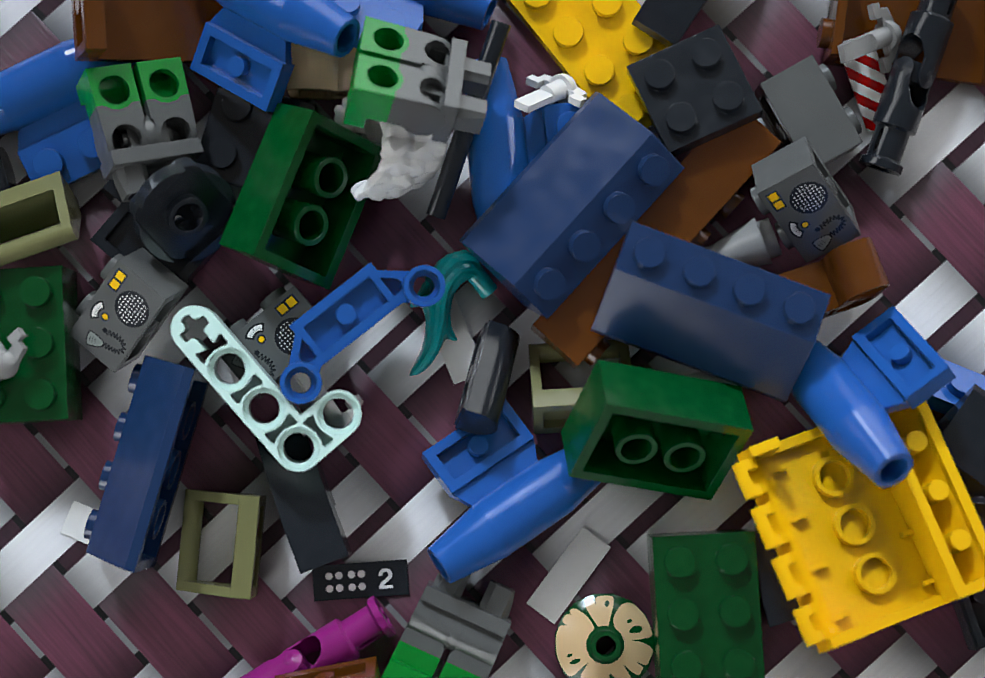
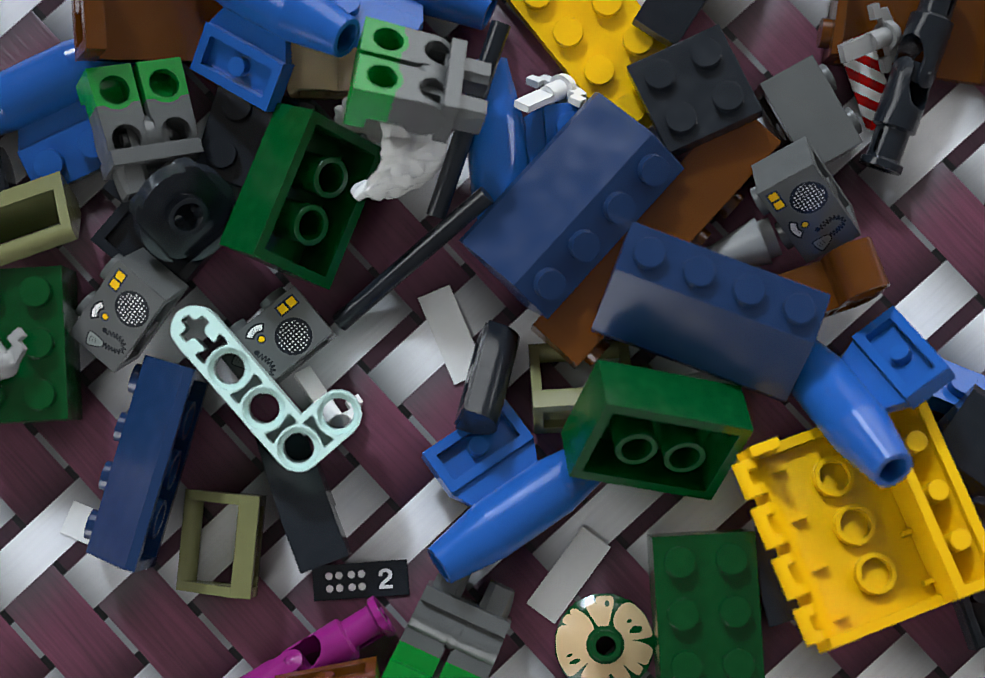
(348, 315): blue plate -> none
(413, 258): none -> black bar
(456, 269): teal piece -> none

